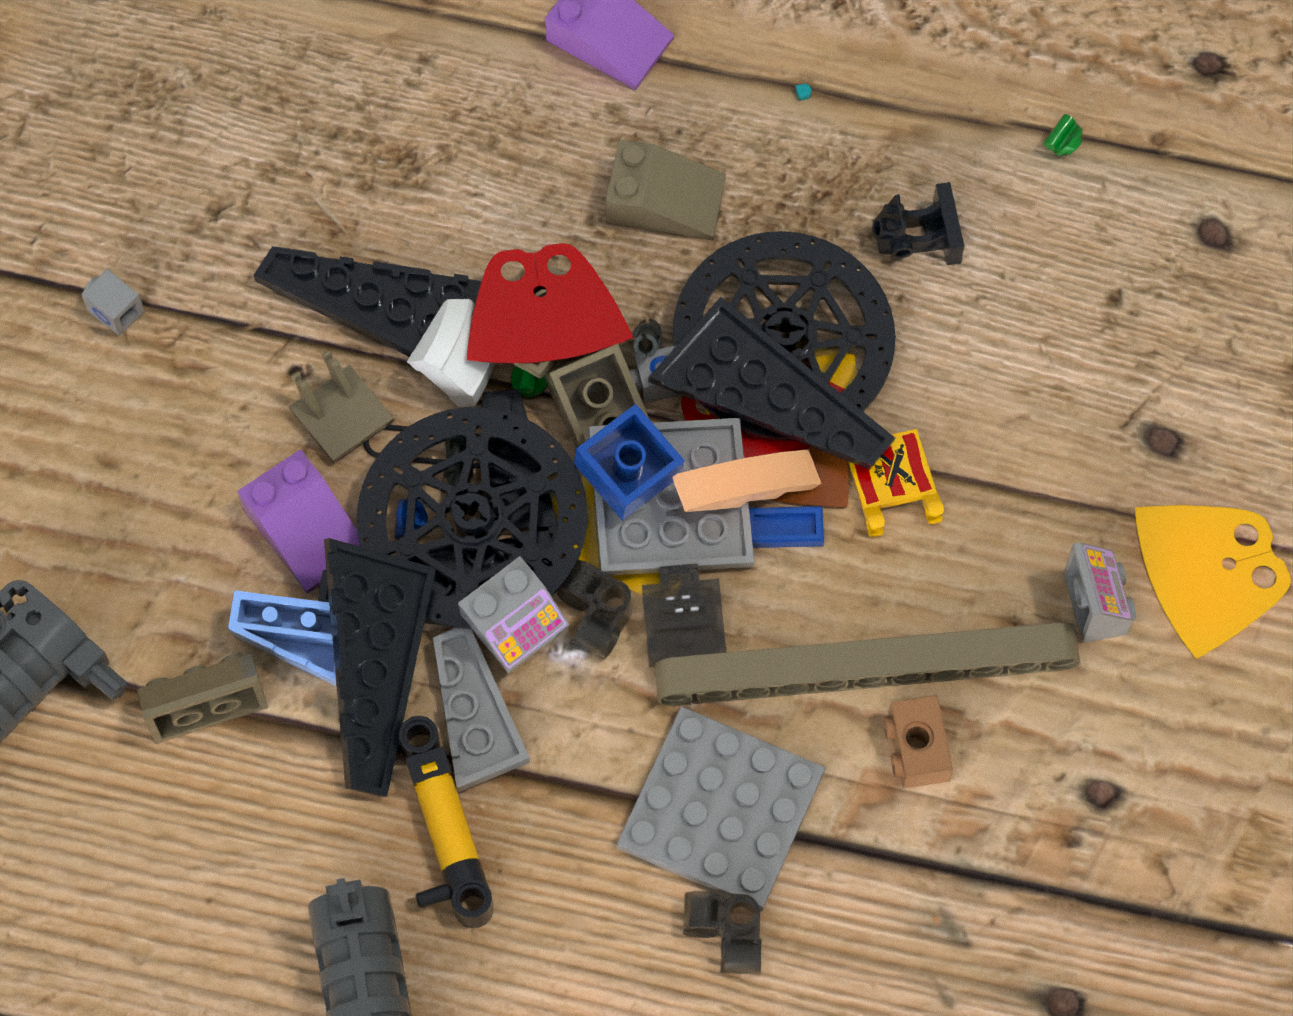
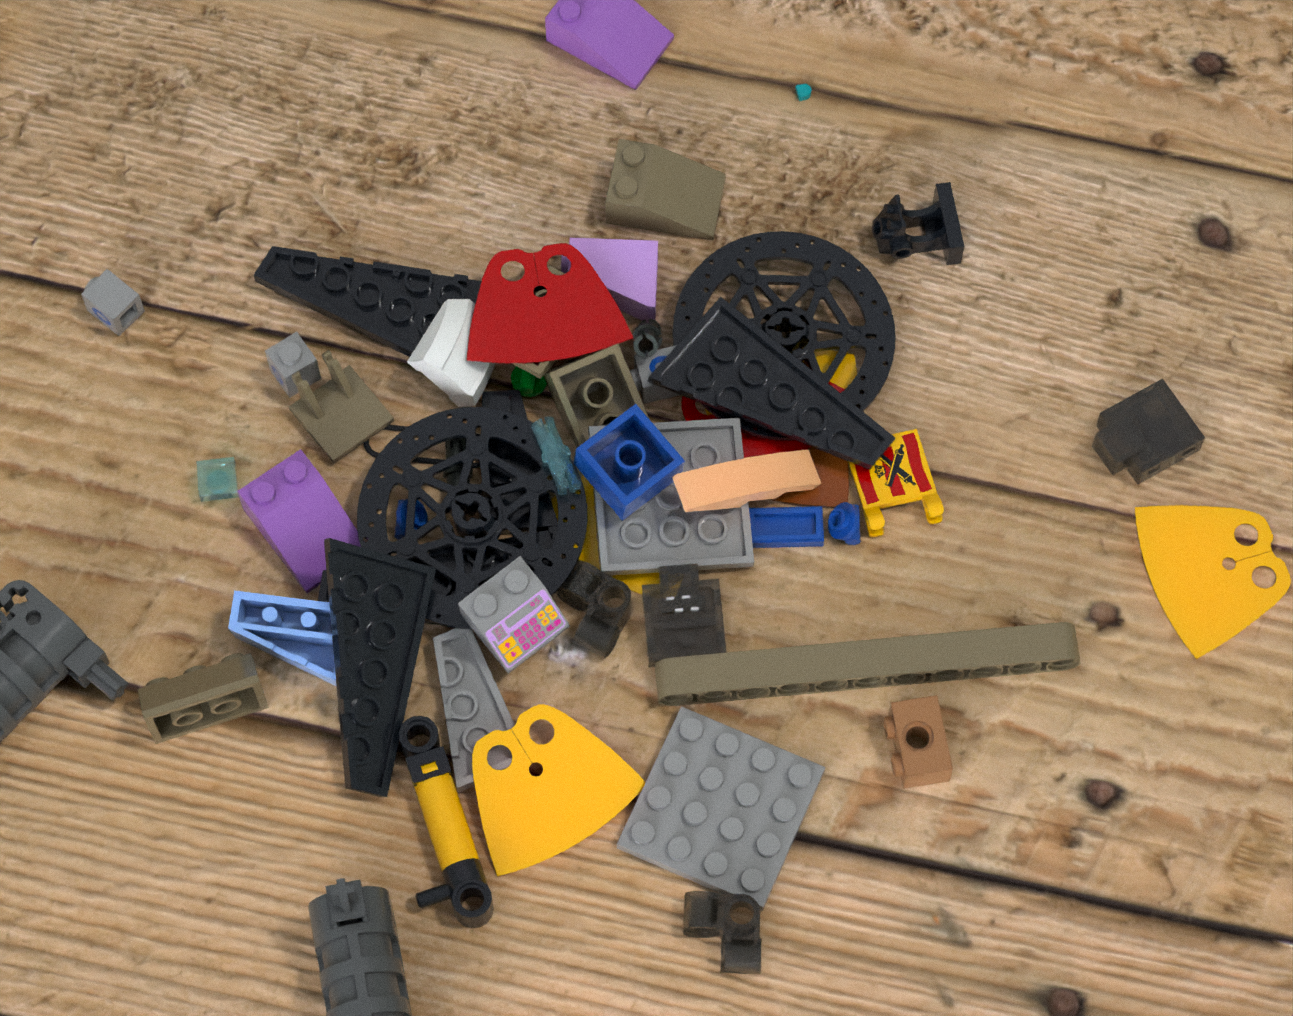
(217, 479): none -> clear light blue plate
(289, 357): none -> light grey brick
(544, 815): none -> yellow piece
(556, 456): none -> clear light blue pin
(626, 270): none -> lavender slope
(845, 523): none -> blue plate
(1064, 136): green plate -> none
(1098, 593): light grey slope -> none
(1146, 433): none -> clear smoke piece

